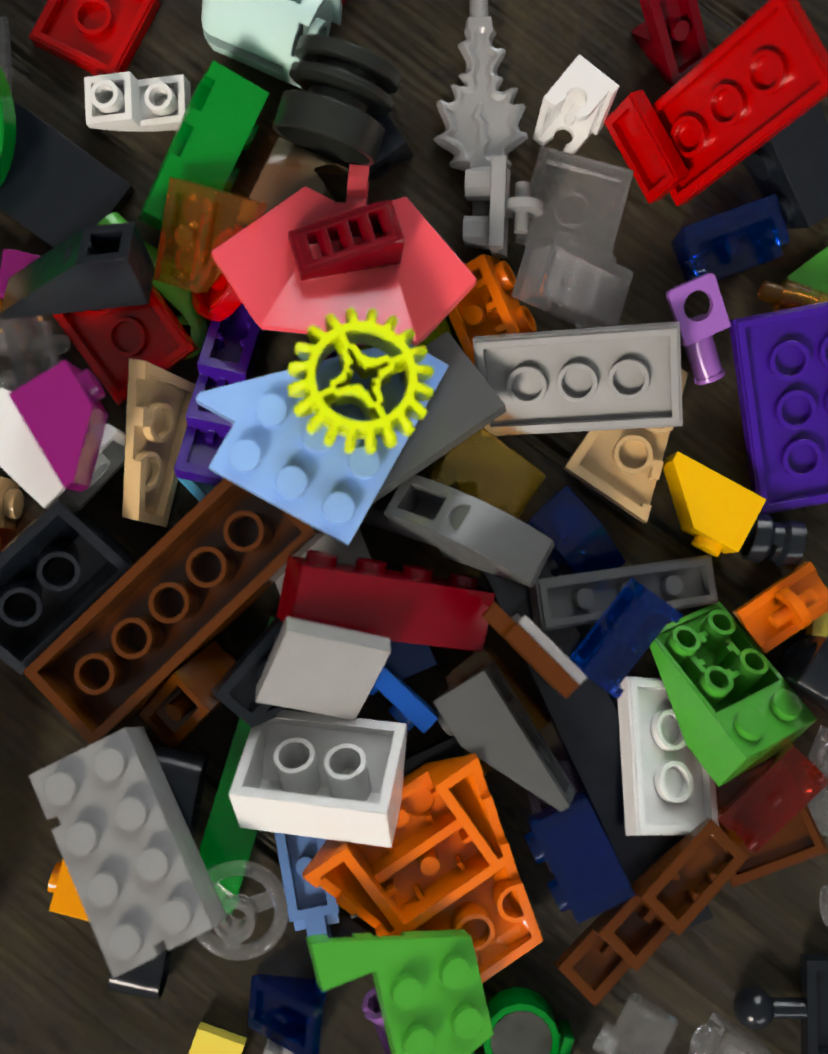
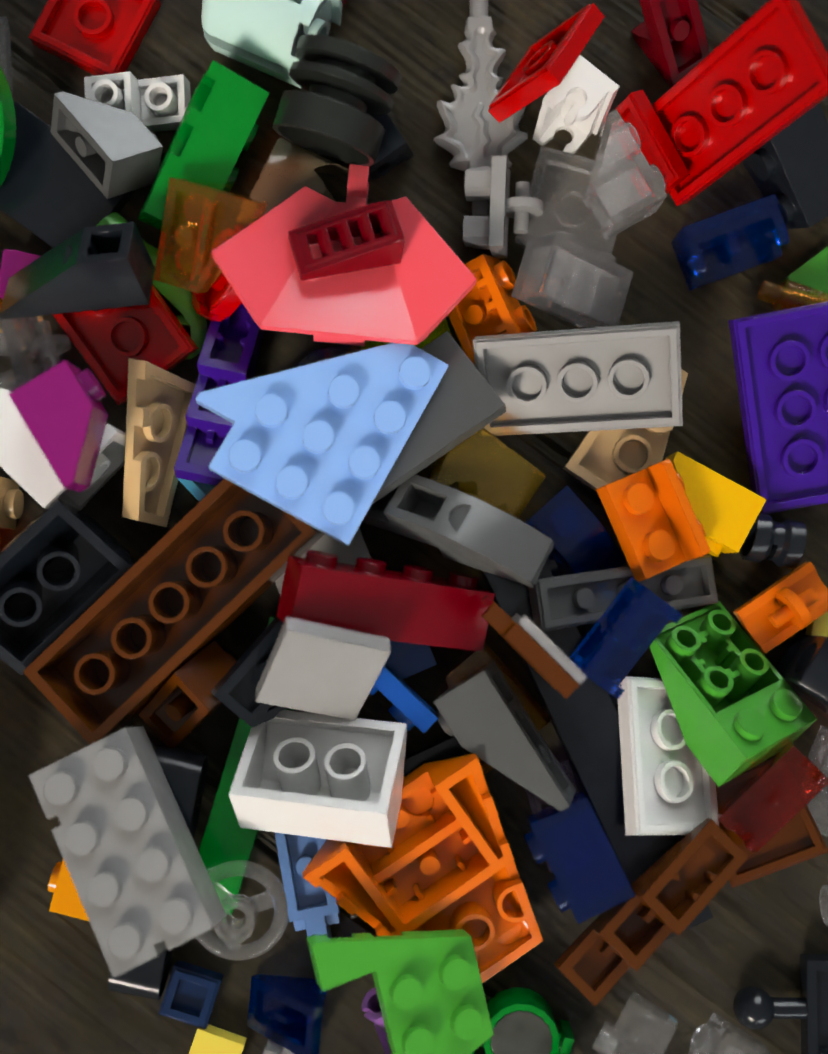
(106, 143): none -> dark grey slope
(191, 994): none -> dark blue tile
(344, 340): neon yellow gear -> none
(546, 63): none -> red tile
(620, 180): none -> clear slope
(653, 520): none -> orange bracket
(698, 332): medium lavender bracket -> none

